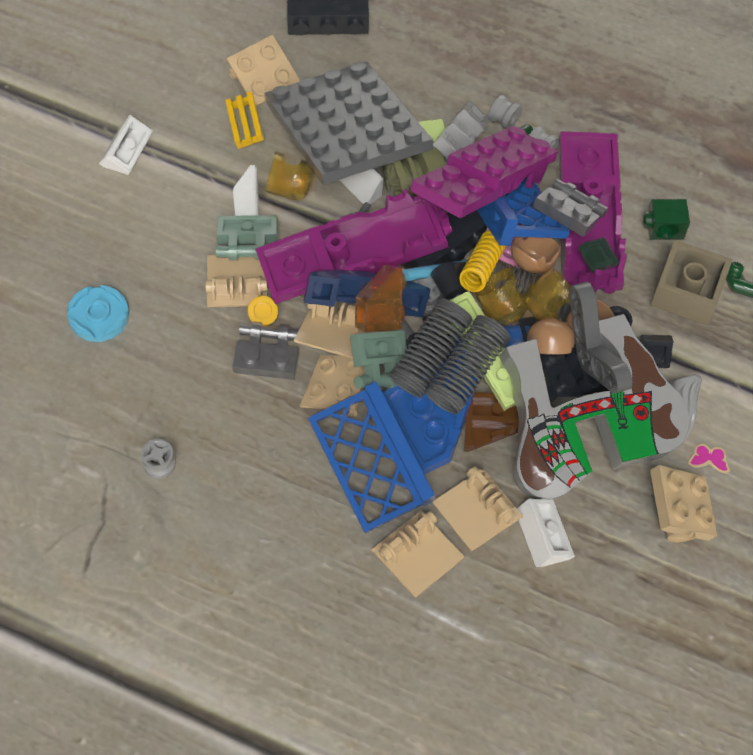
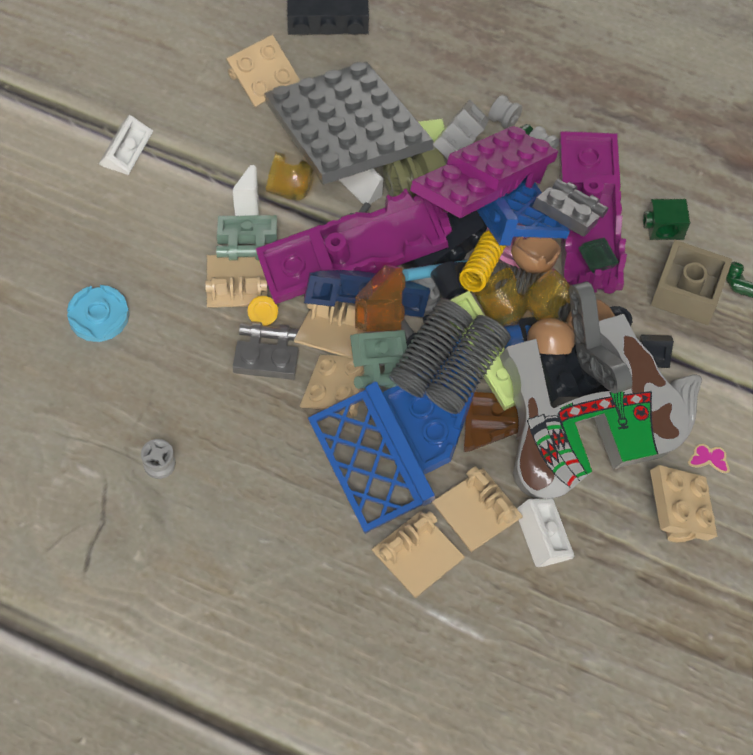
(240, 104): yellow tile -> none

